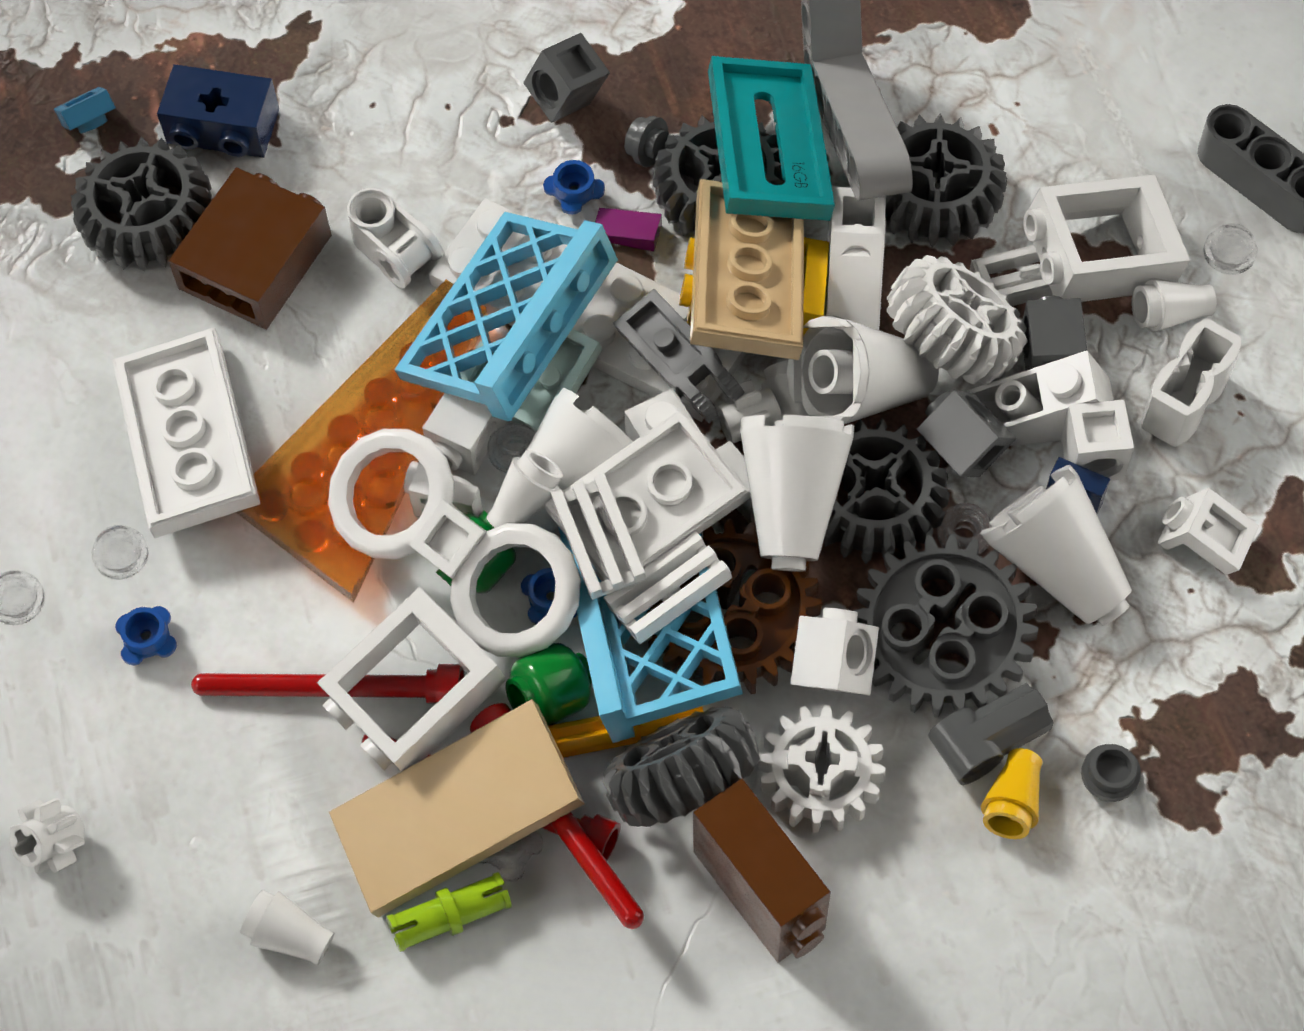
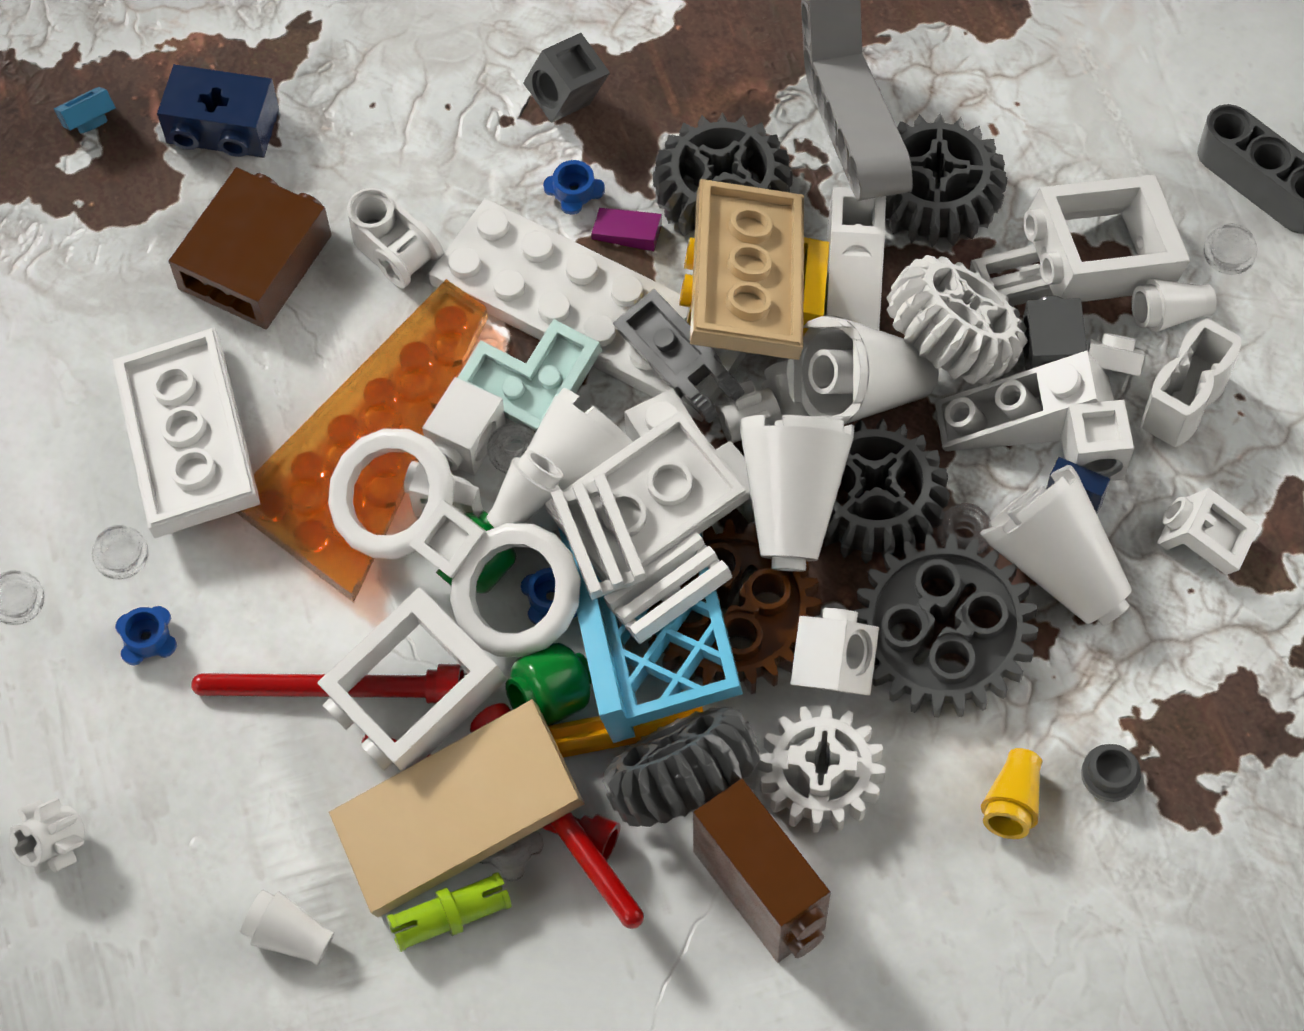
(134, 189): dark grey gear -> none
(540, 321): medium azure fence -> none
(645, 139): dark grey plate -> none
(799, 134): teal piece -> none
(965, 432): brick -> none
(977, 740): dark grey piece -> none
(1117, 354): none -> white plate

